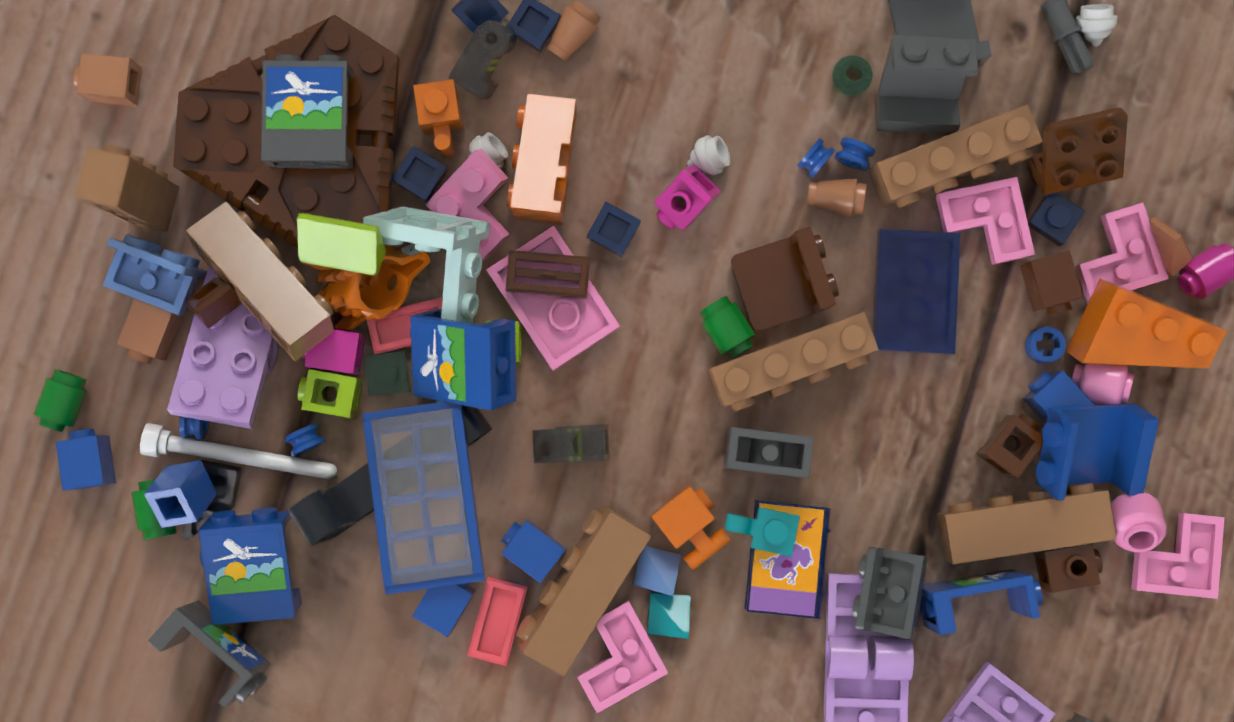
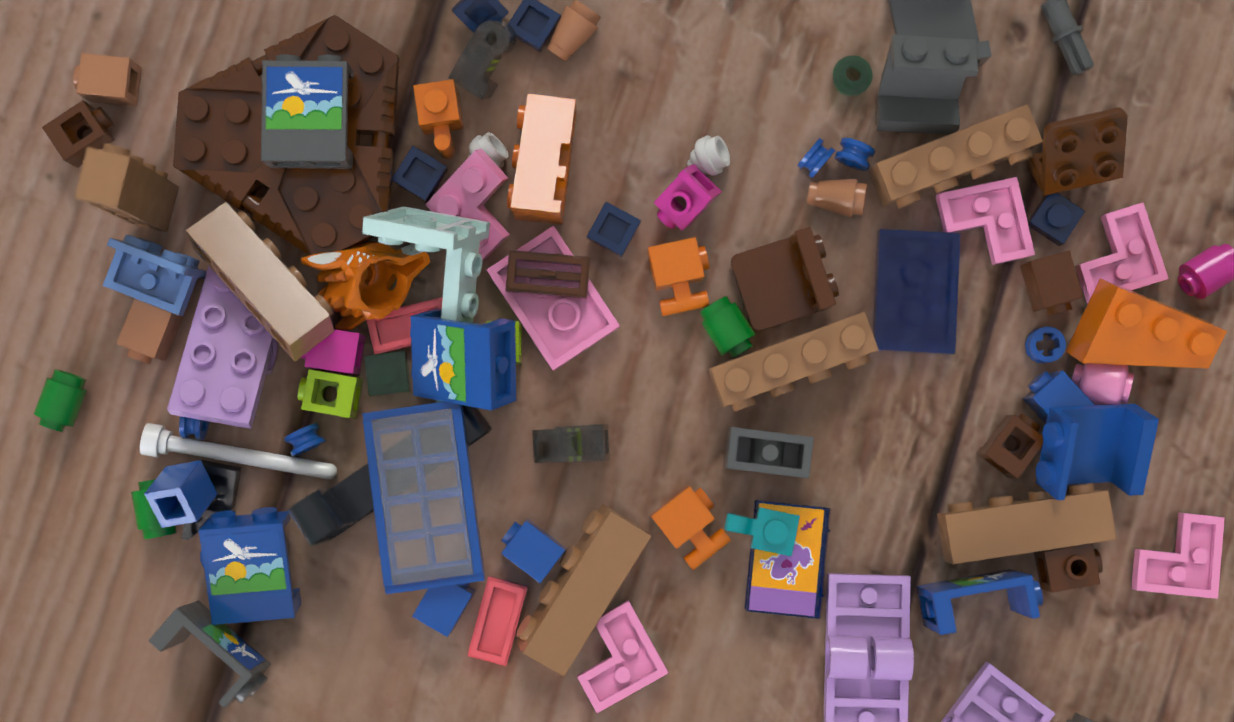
(68, 129): none -> reddish brown brick
(85, 460): blue brick -> none
(213, 301): reddish brown slope -> none
(340, 244): slope -> none
(657, 570): medium blue slope -> none
(669, 615): teal slope -> none
(676, 267): none -> orange brick
(890, 592): dark grey bracket -> none
(1096, 22): white plate -> none
(1138, 522): bright pink head -> none
(1171, 246): nougat slope -> none

